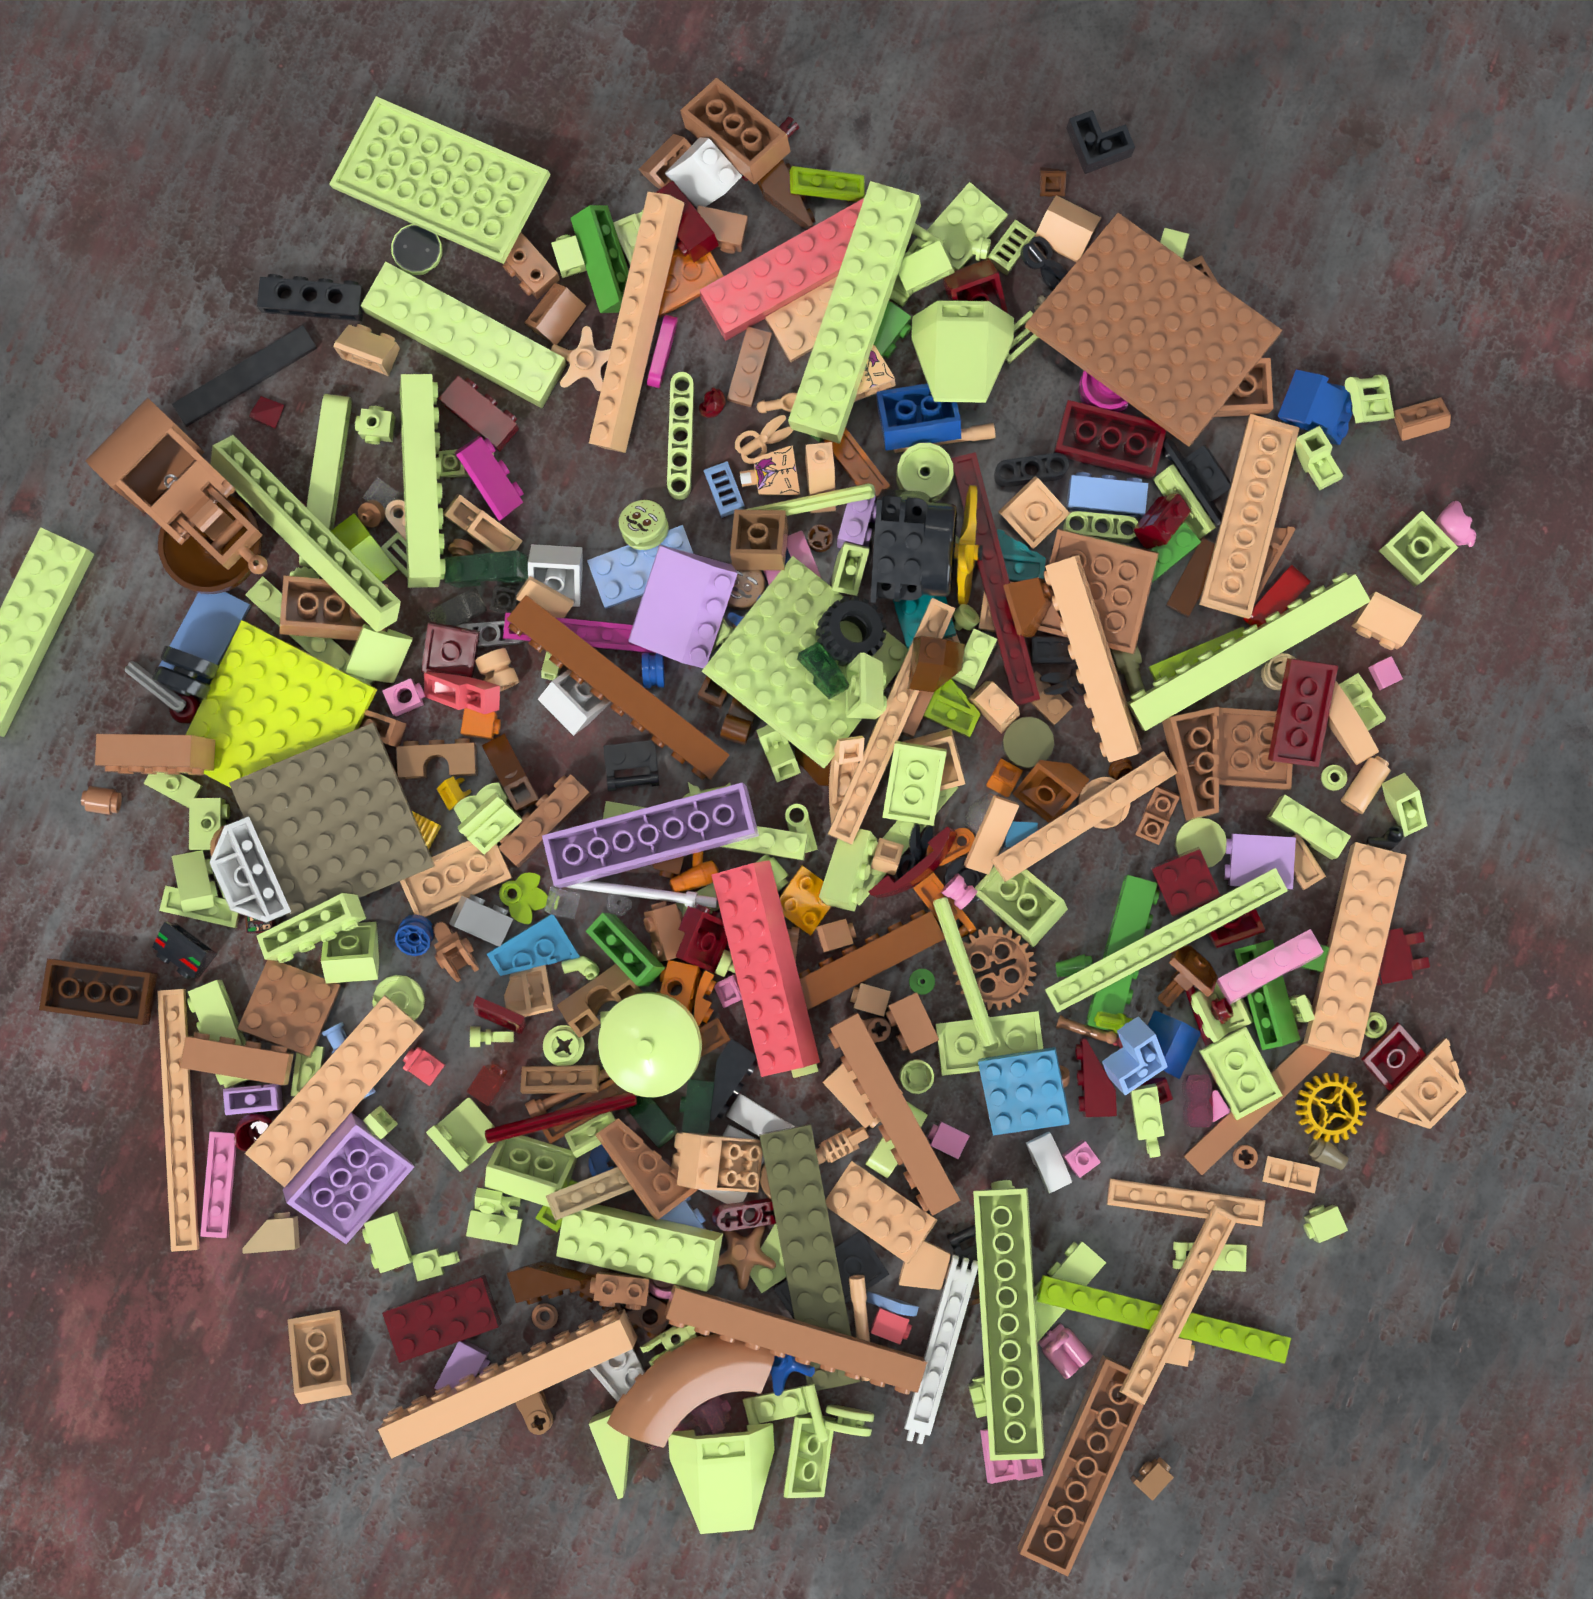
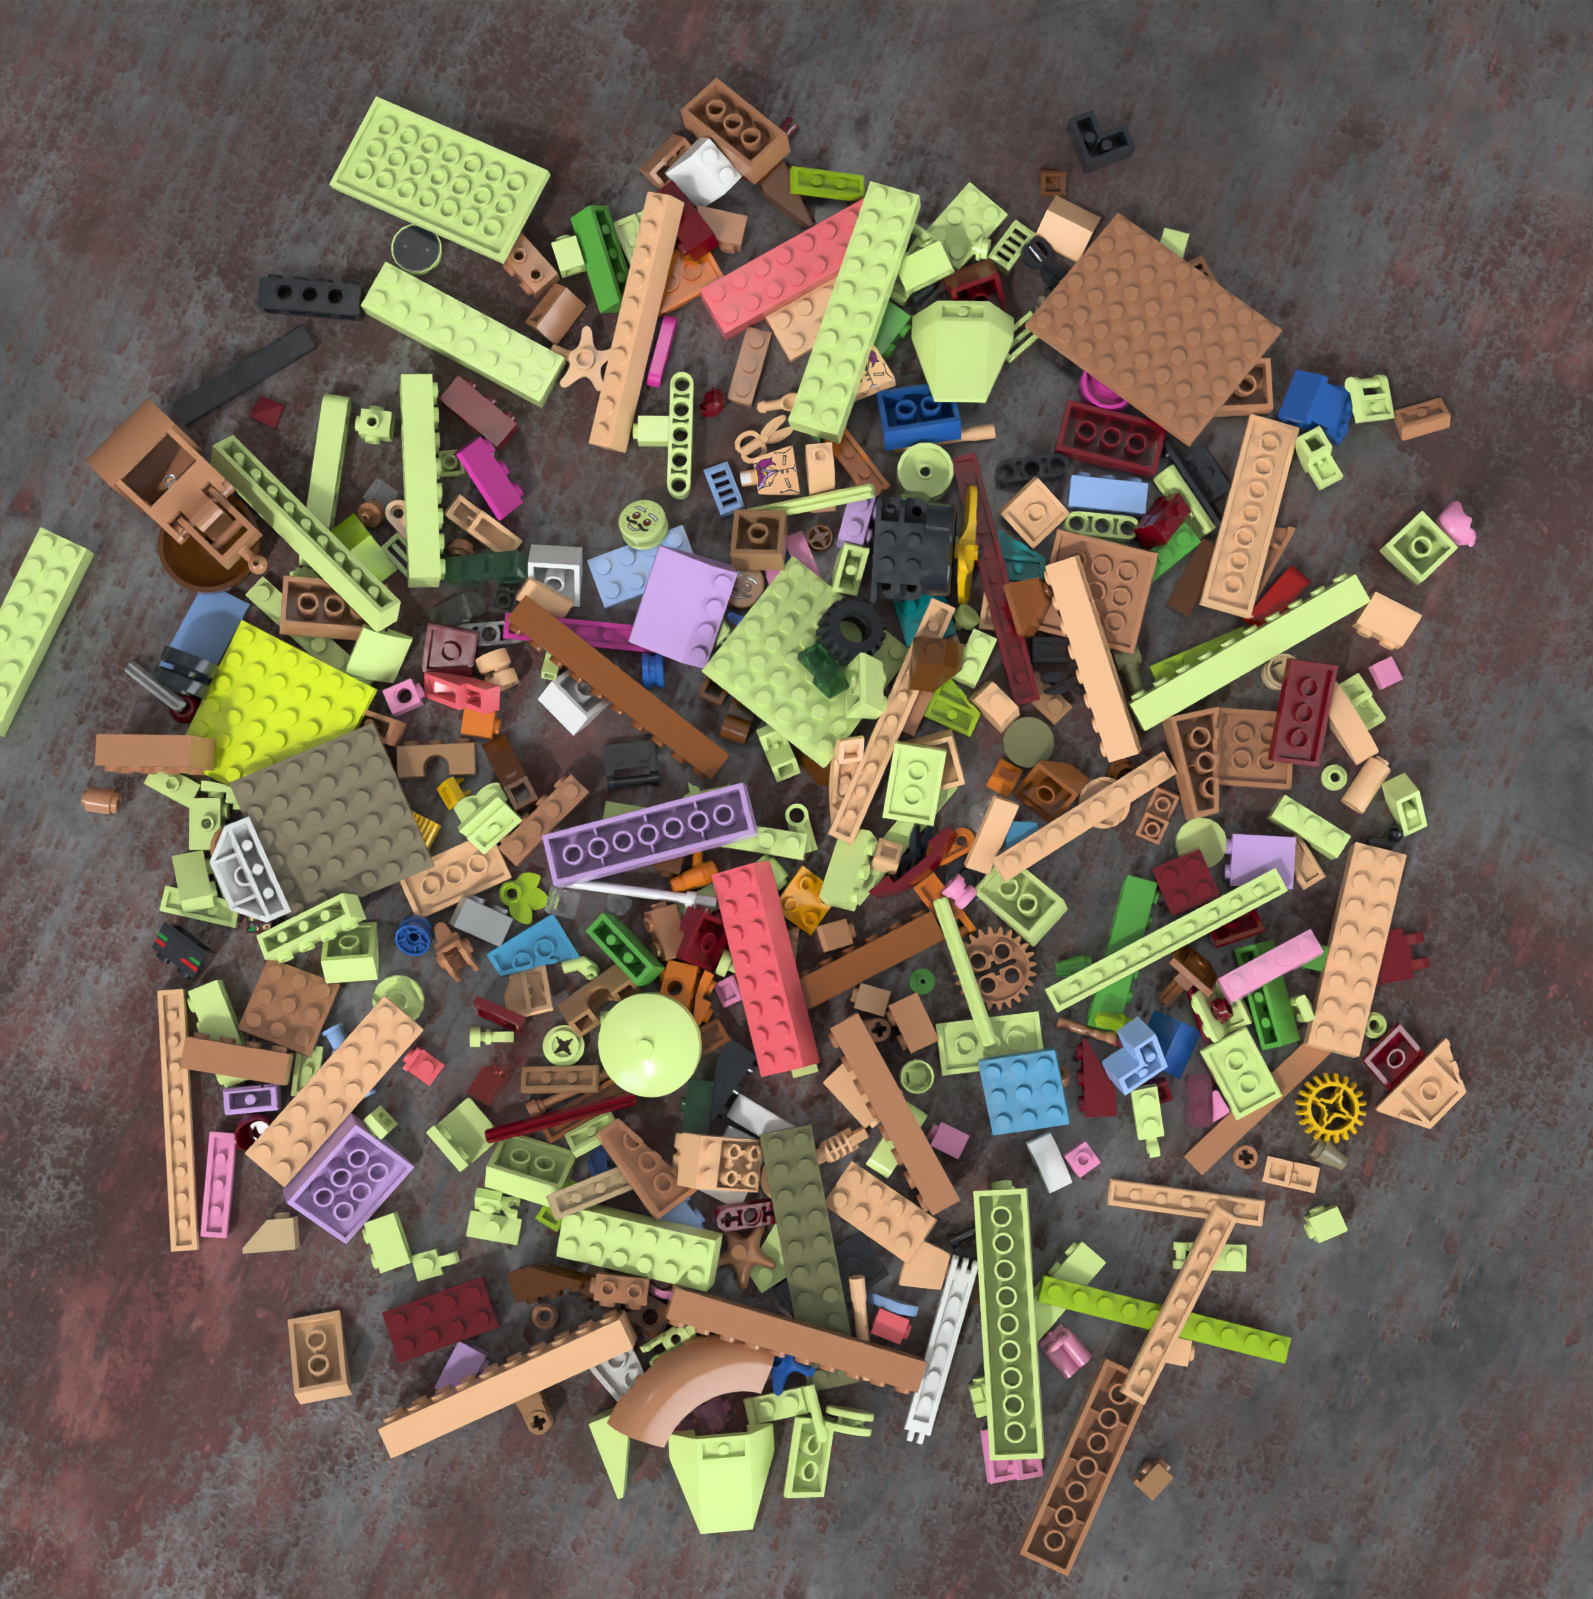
(98, 991): reddish brown brick -> none
(217, 790): none -> yellowish green slope
(367, 349): light nougat slope -> none
(652, 430): none -> yellowish green brick
(653, 1120): clear green slope -> none
(924, 293): none -> black arm

